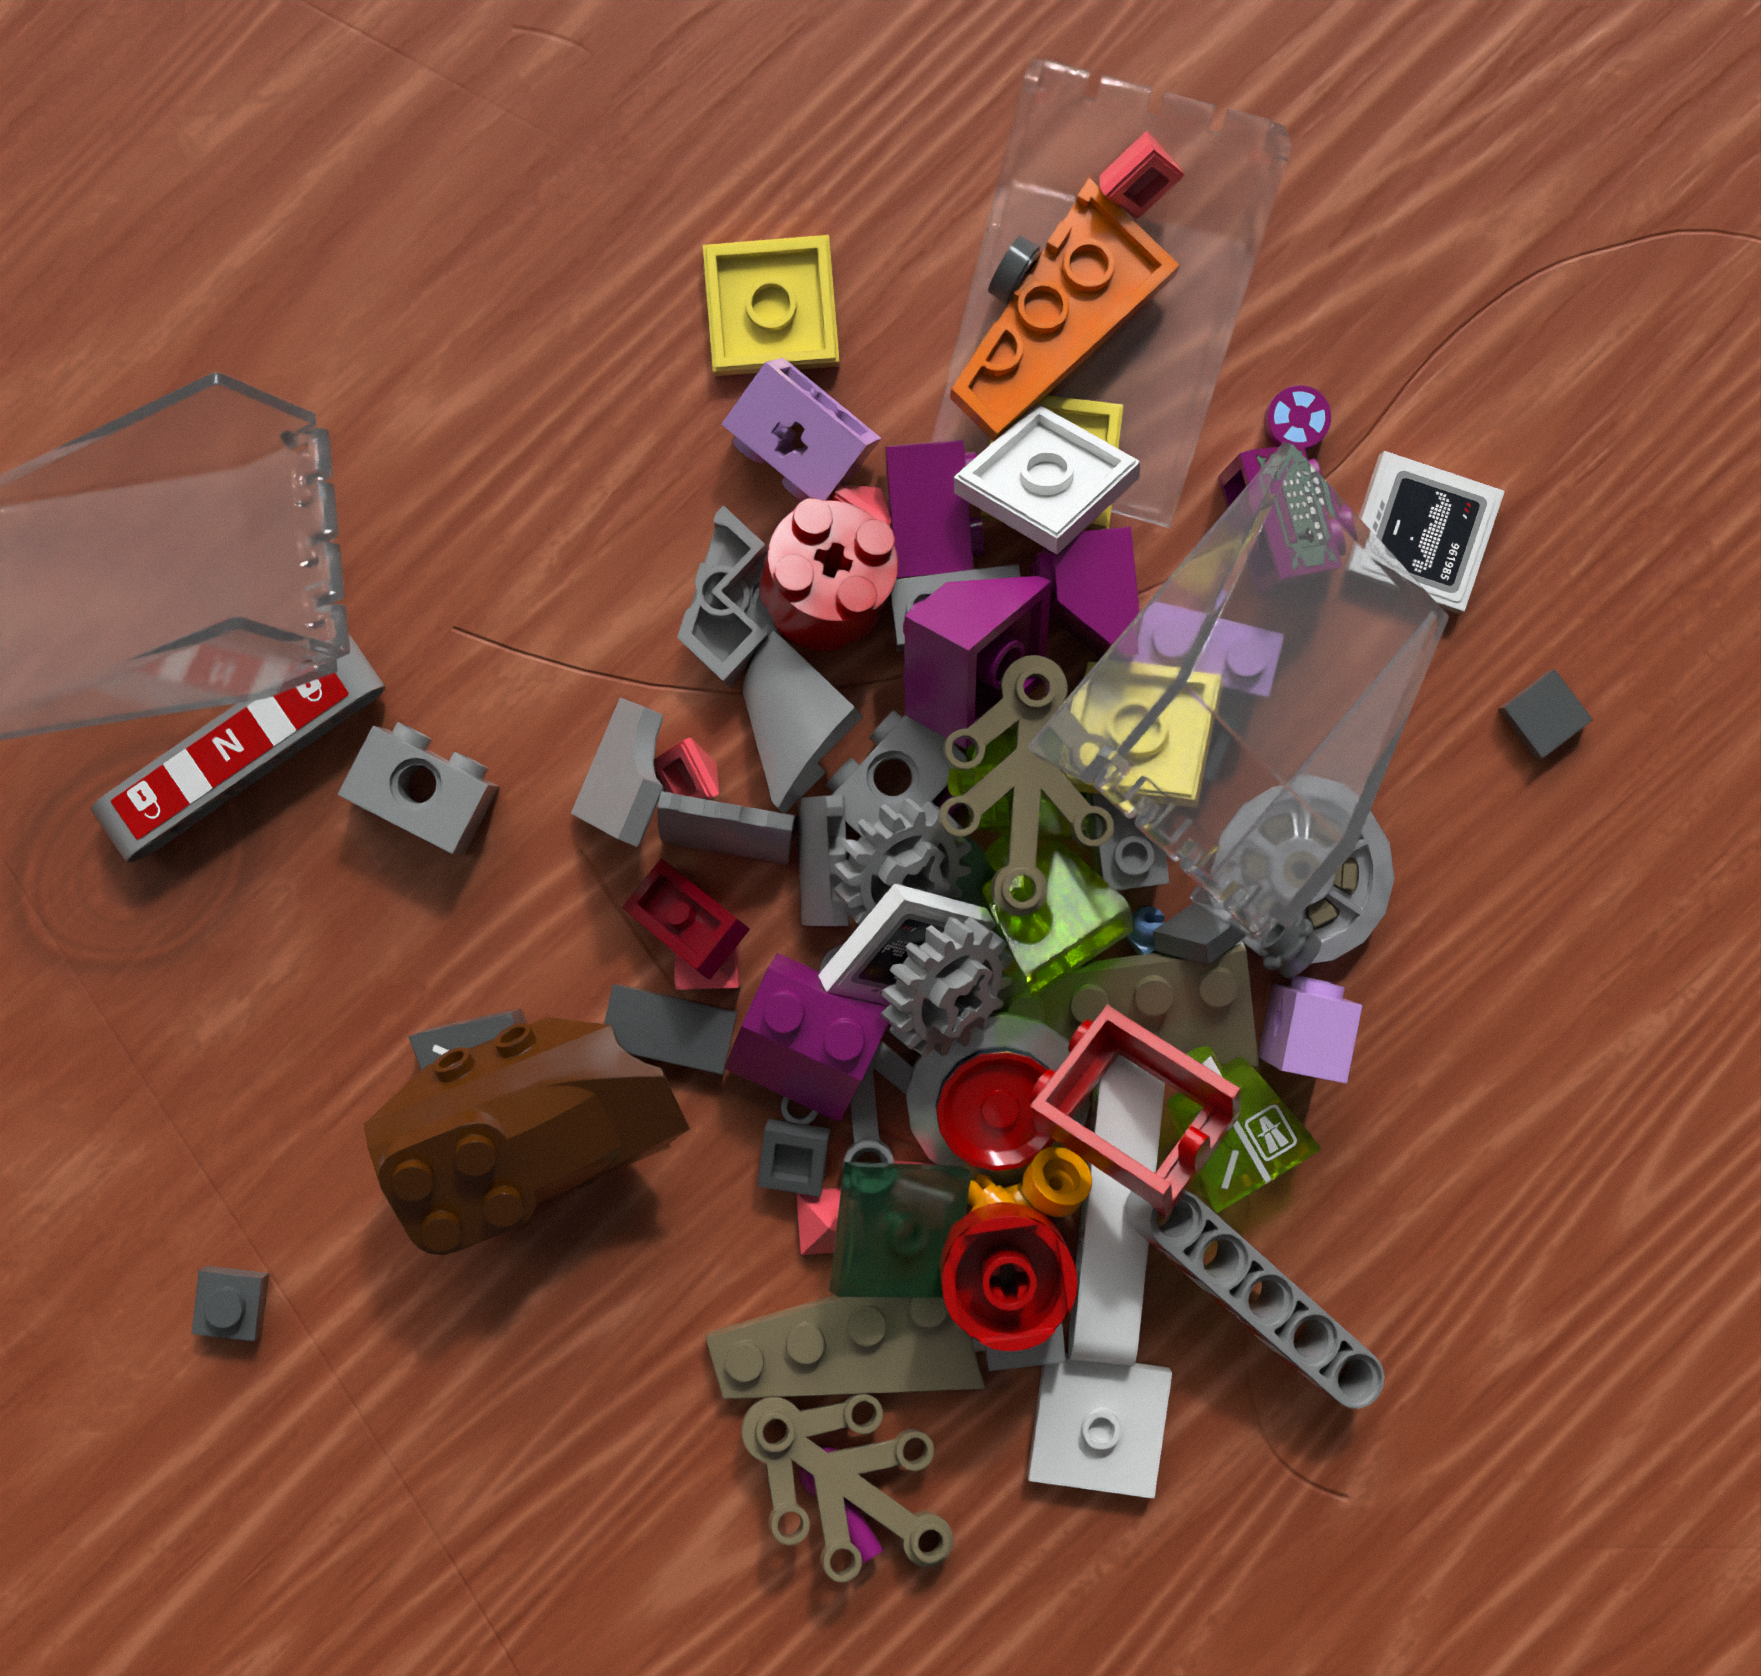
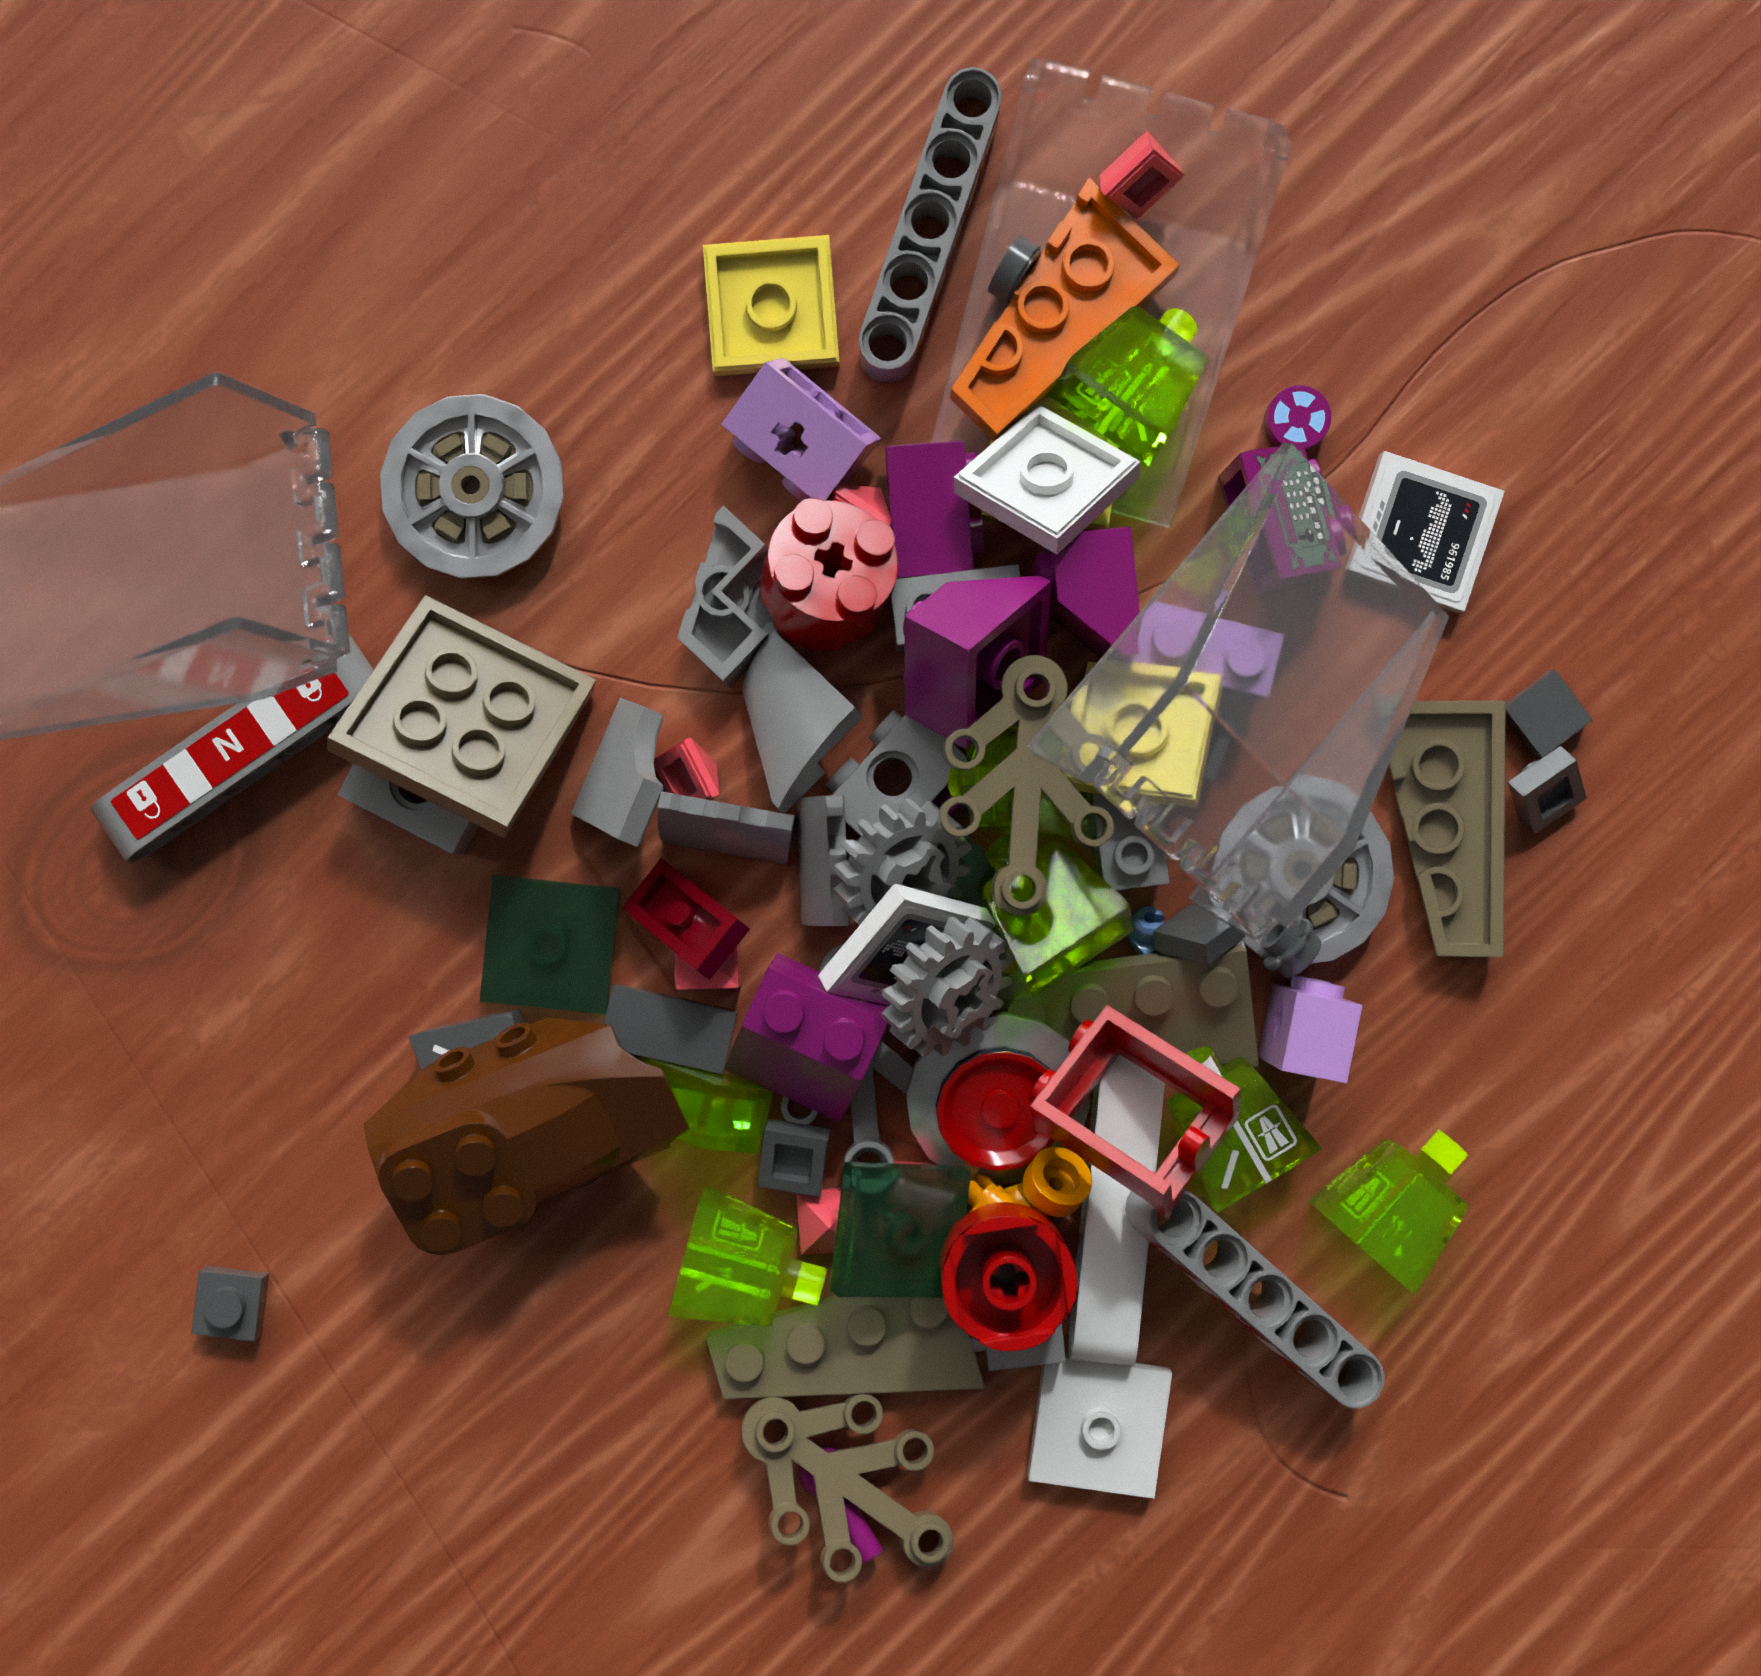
(462, 716): none -> plate
(472, 486): none -> flat silver piece
(550, 944): none -> clear green plate
(718, 1107): none -> clear neon green slope
(740, 1265): none -> clear neon green torso
(936, 197): none -> light grey beam
(1134, 379): none -> clear neon green torso
(1398, 1205): none -> clear neon green torso
(1453, 818): none -> dark tan wing
(1547, 789): none -> dark grey plate

